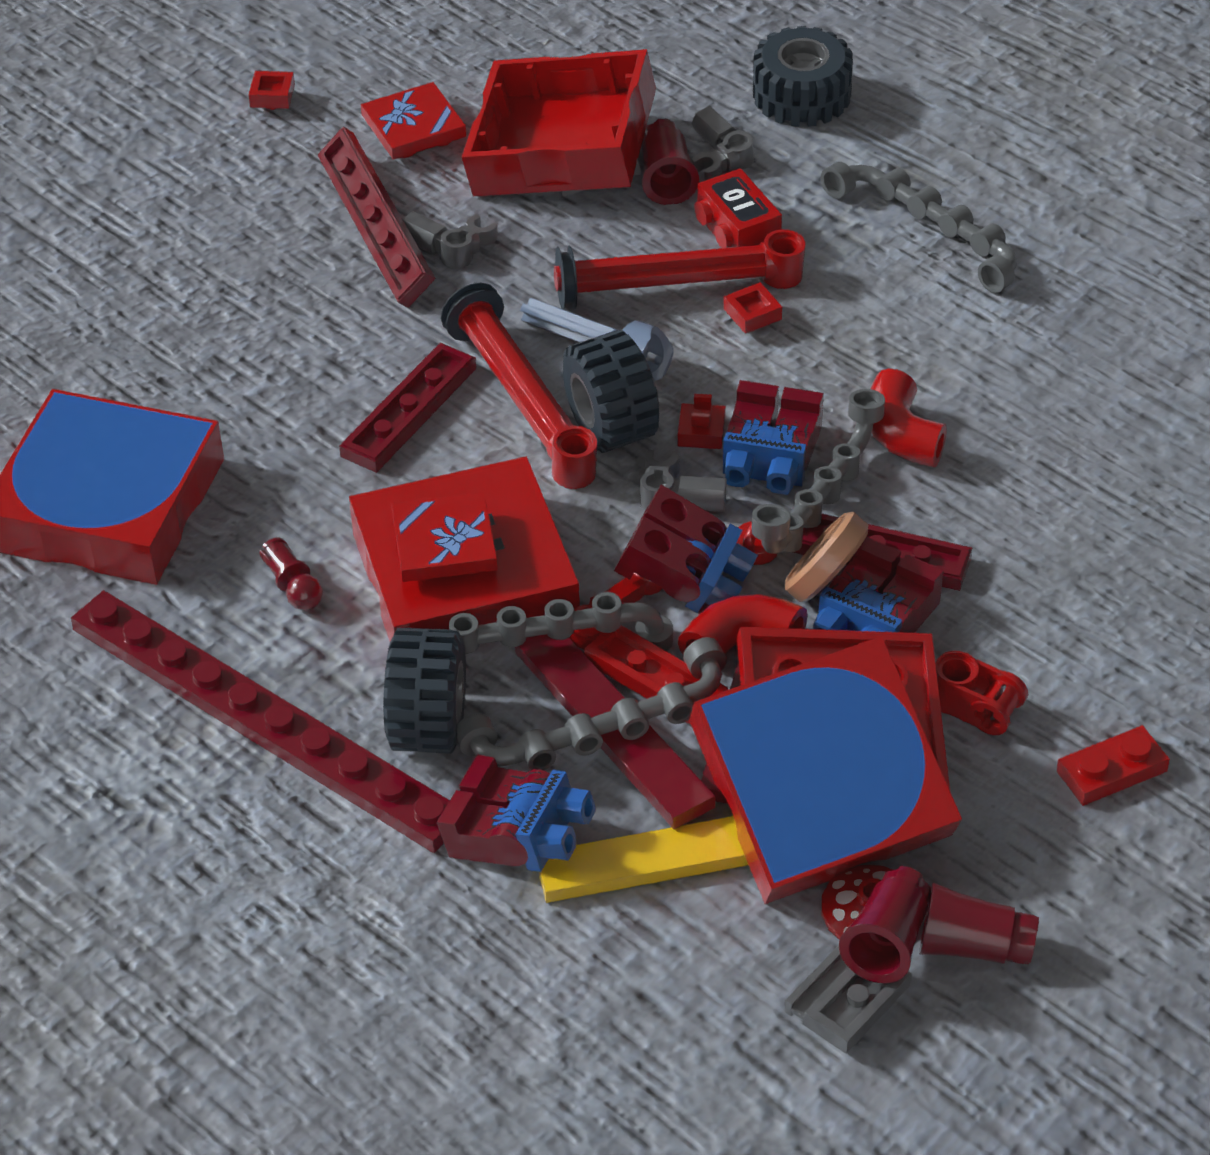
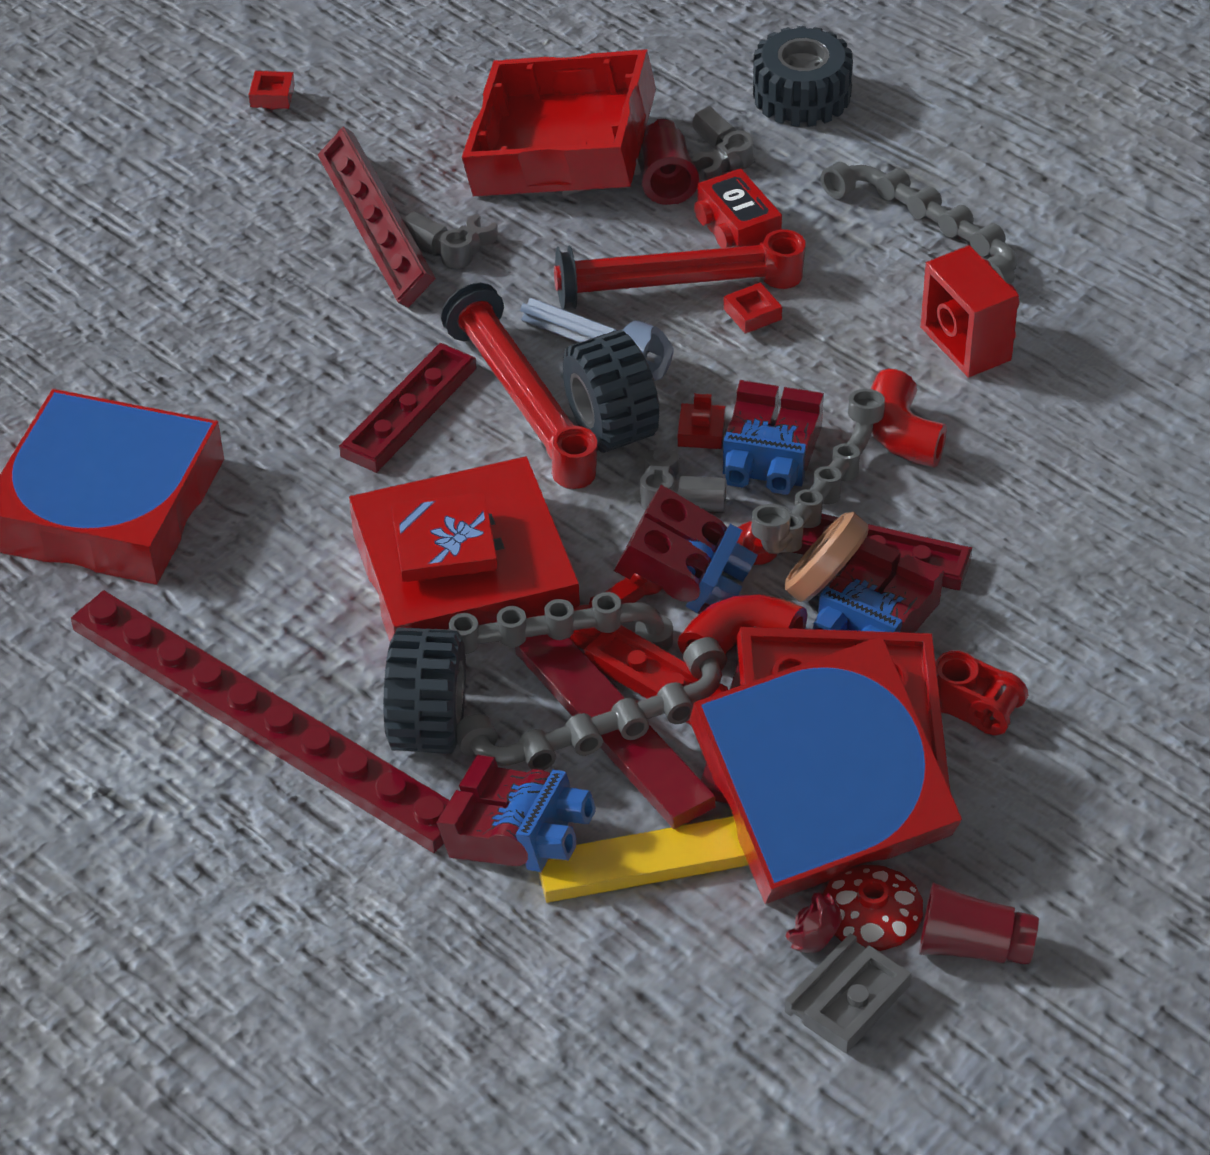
(292, 575): dark red pin -> none
(413, 120): red tile -> none
(815, 924): none -> dark red plate
(885, 931): dark red plant -> none
(969, 310): none -> red brick
(1112, 765): red plate -> none

